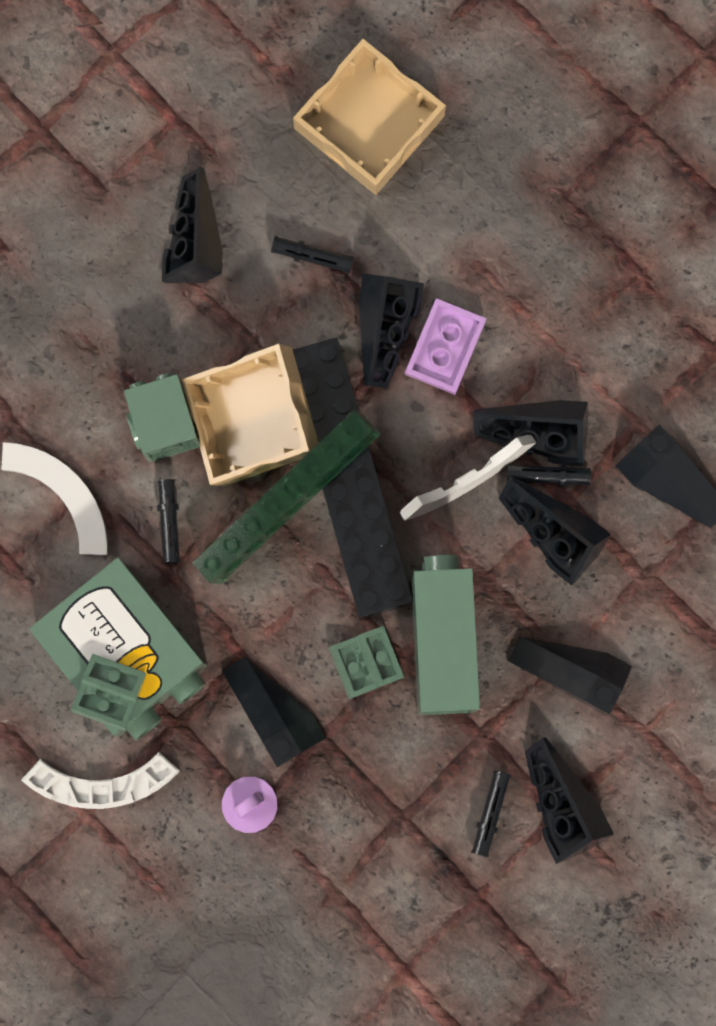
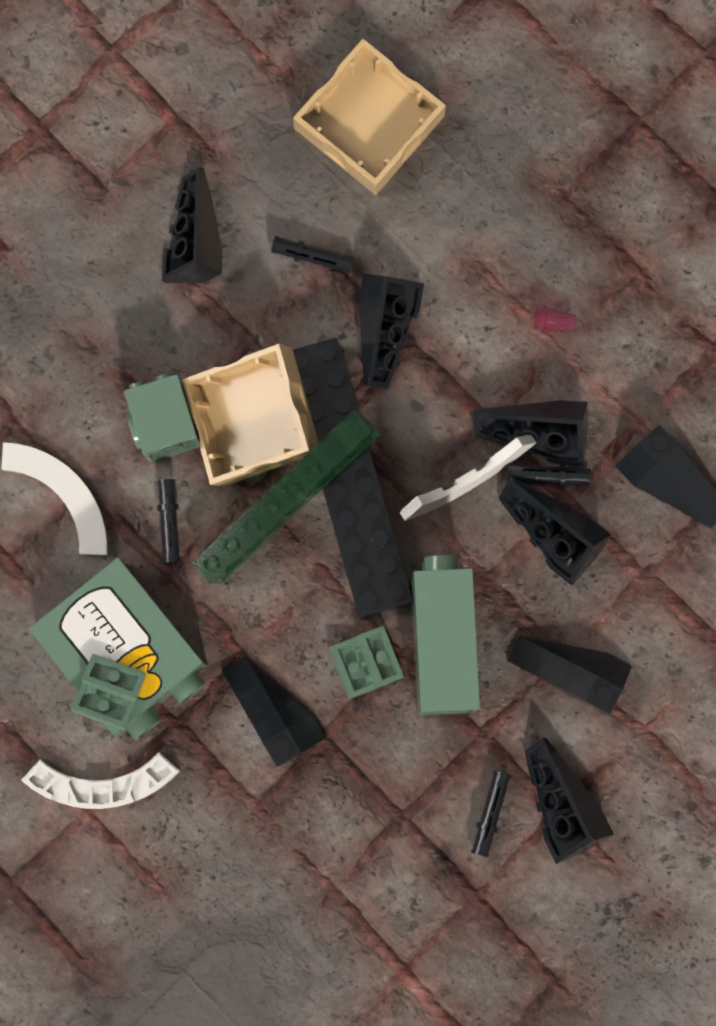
(249, 804): lavender tile -> none
(445, 346): lavender plate -> none
(553, 320): none -> clear pink cone

